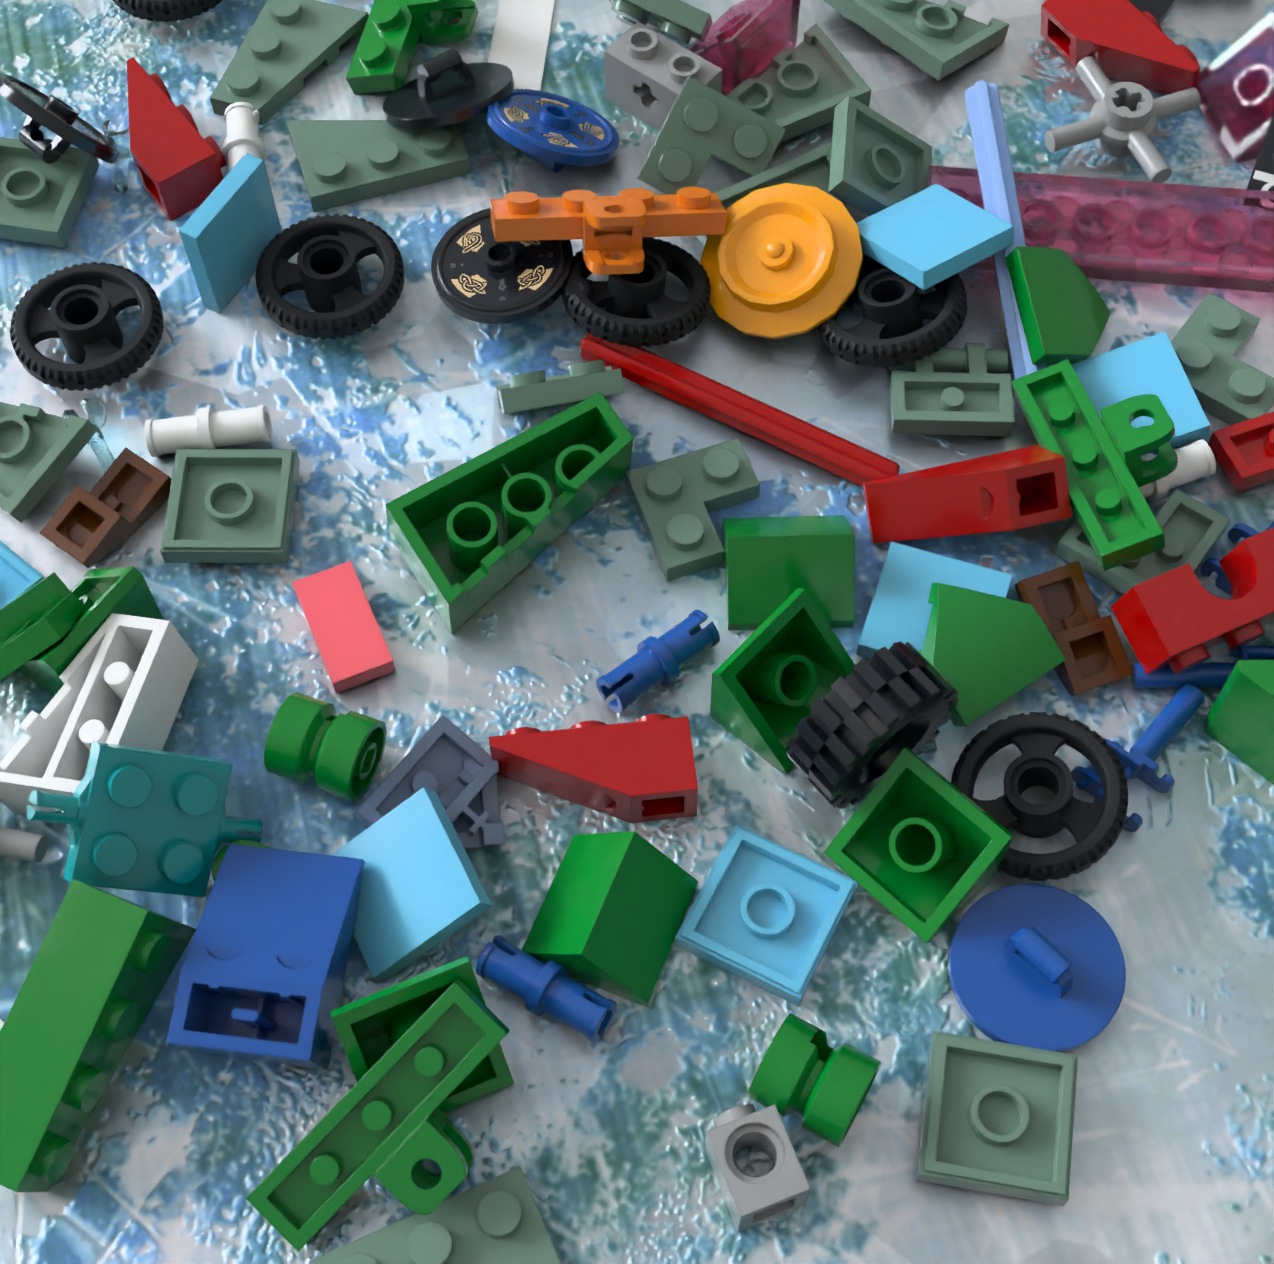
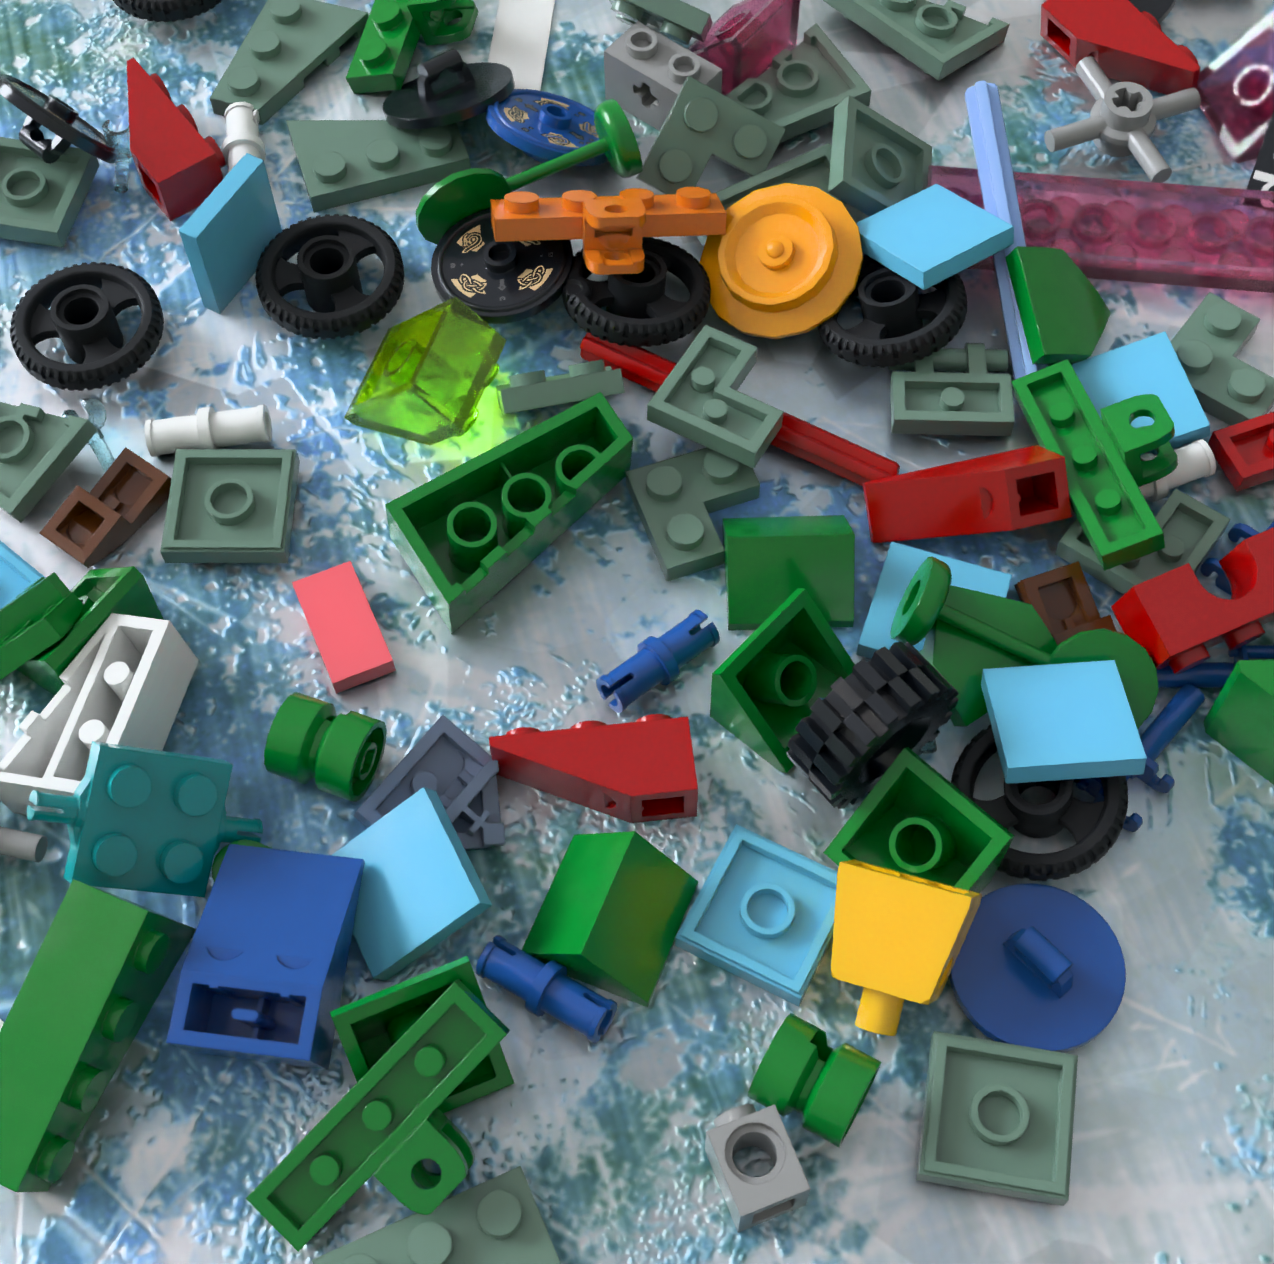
(429, 375): none -> clear neon green slope
(473, 188): none -> green piece
(704, 403): none -> sand green plate
(896, 938): none -> yellow torso
(925, 604): none -> green piece
(1062, 722): none -> medium azure tile

